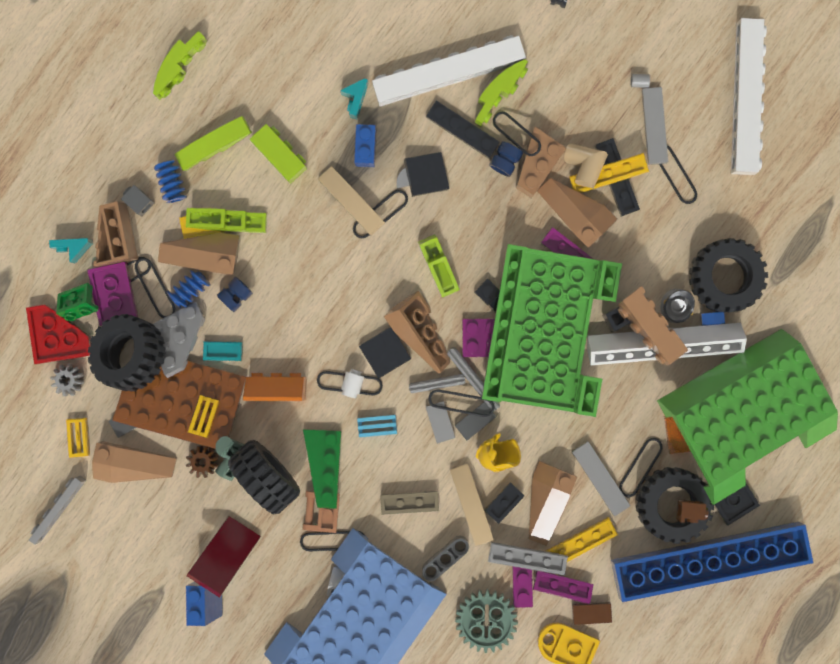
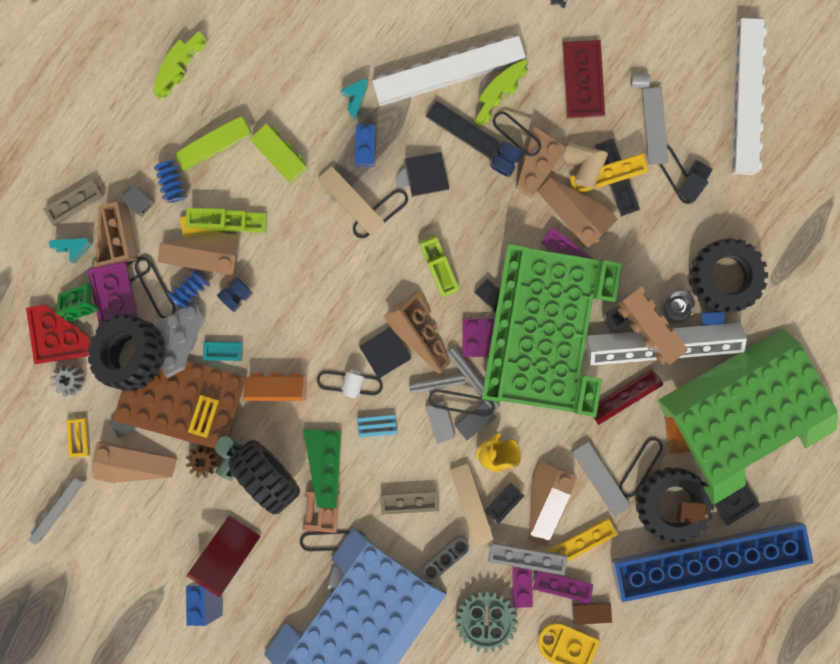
(73, 202): none -> dark tan plate
(583, 79): none -> dark red tile
(627, 396): none -> dark red plate
(695, 181): none -> black slope

